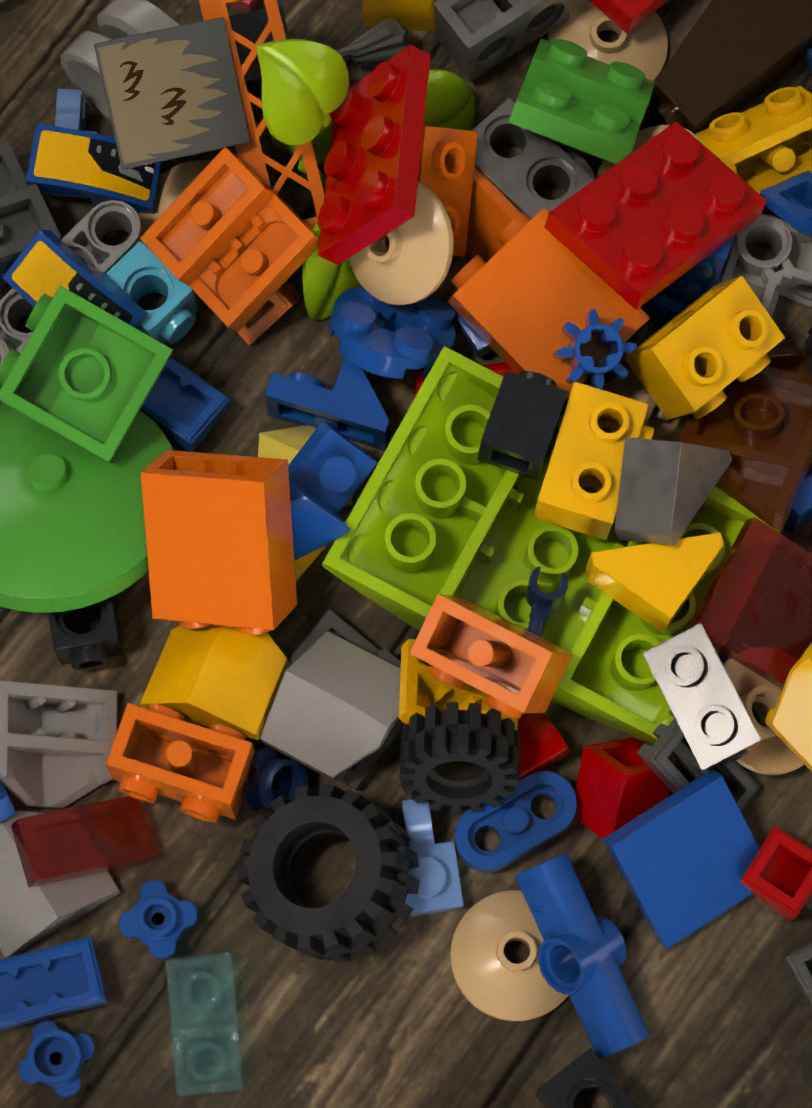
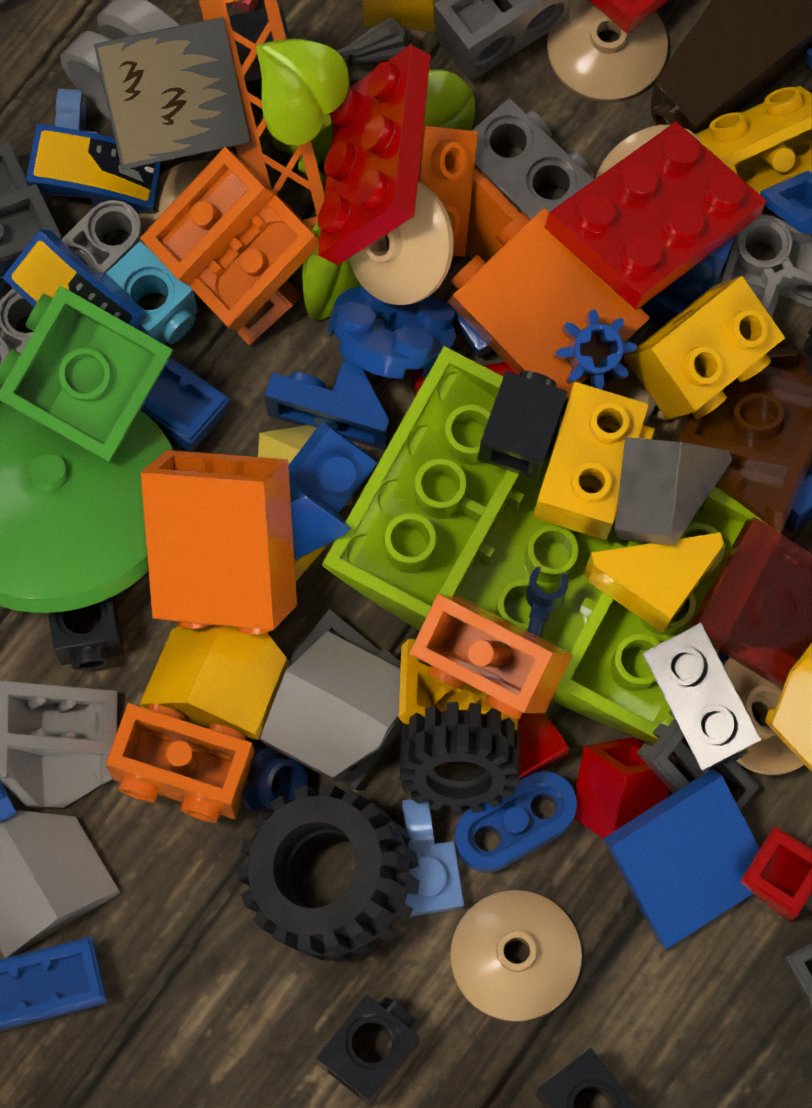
(51, 1040): blue plate -> none
(82, 840): clear red tile -> none
(162, 937): blue plate -> none
(204, 1024): clear light blue slope -> none
(366, 1078): none -> black brick
(582, 100): bright green plate -> none
(582, 956): blue piece -> none

